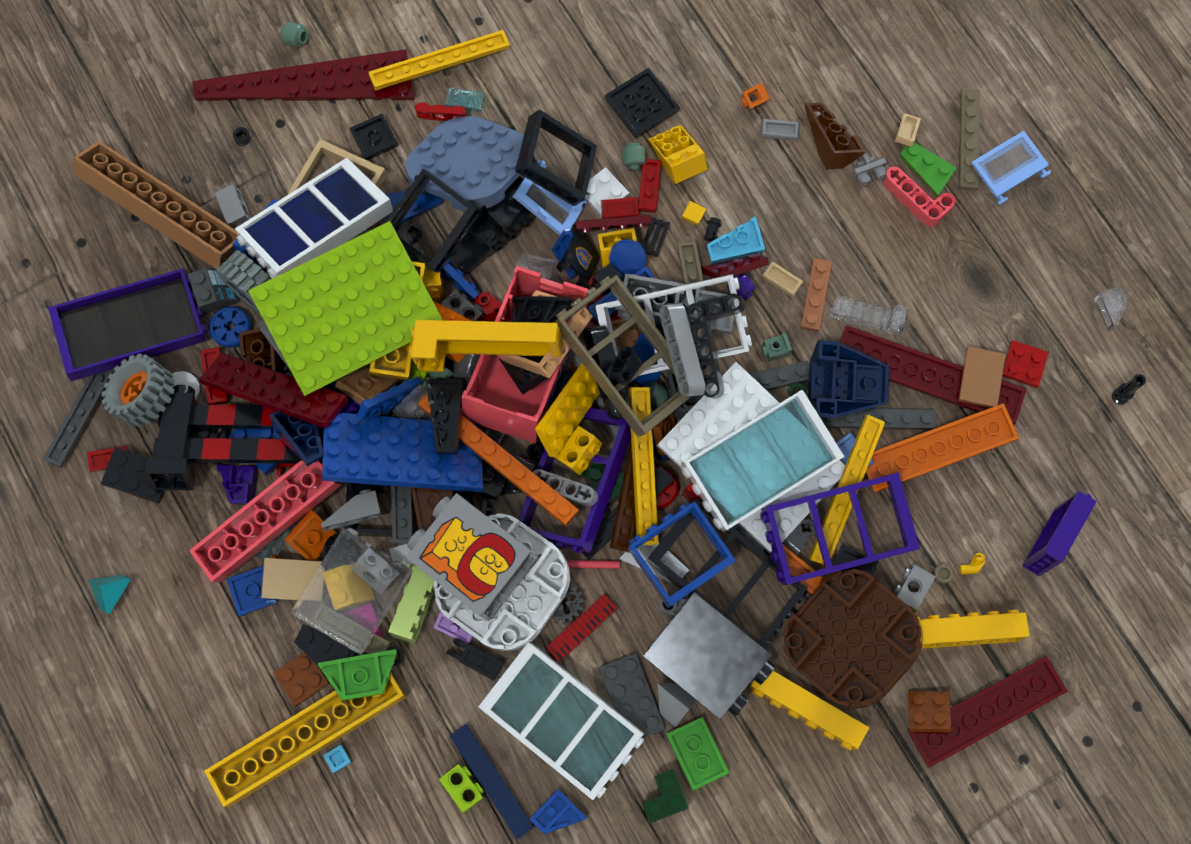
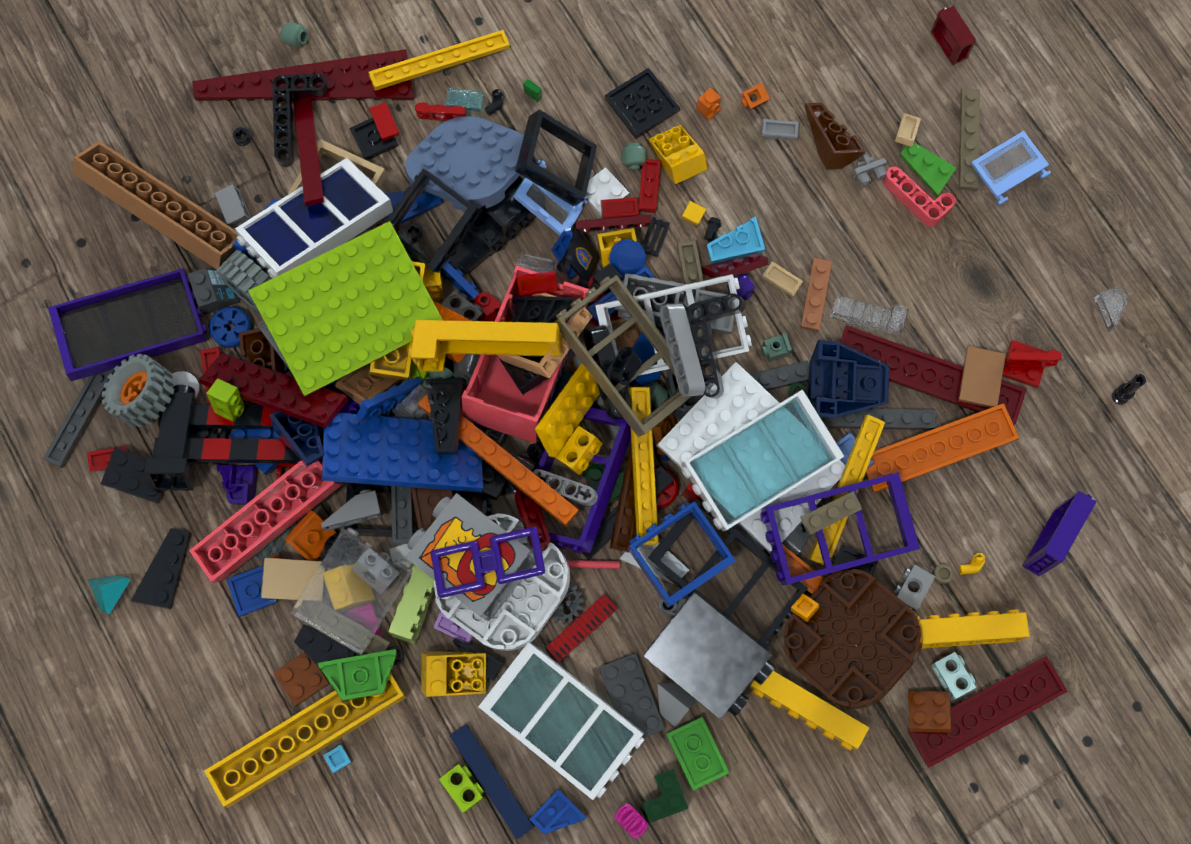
(163, 574): none -> black wing
(225, 400): none -> lime brick
(286, 111): none -> black beam
(308, 152): none -> dark red tile
(384, 121): none -> red tile
(453, 673): none -> yellow slope
(487, 562): none -> dark purple bar
(497, 102): none -> black arm
(532, 90): none -> green tile
(532, 517): none -> dark red plate
(537, 283): none -> red tile
(631, 821): none -> dark pink gear
(709, 104): none -> orange brick
(805, 607): none -> light orange plate
(831, 513): none -> dark tan plate
(948, 678): none -> light aqua brick
(953, 35): none -> dark red window
(1032, 359): none -> red hinge

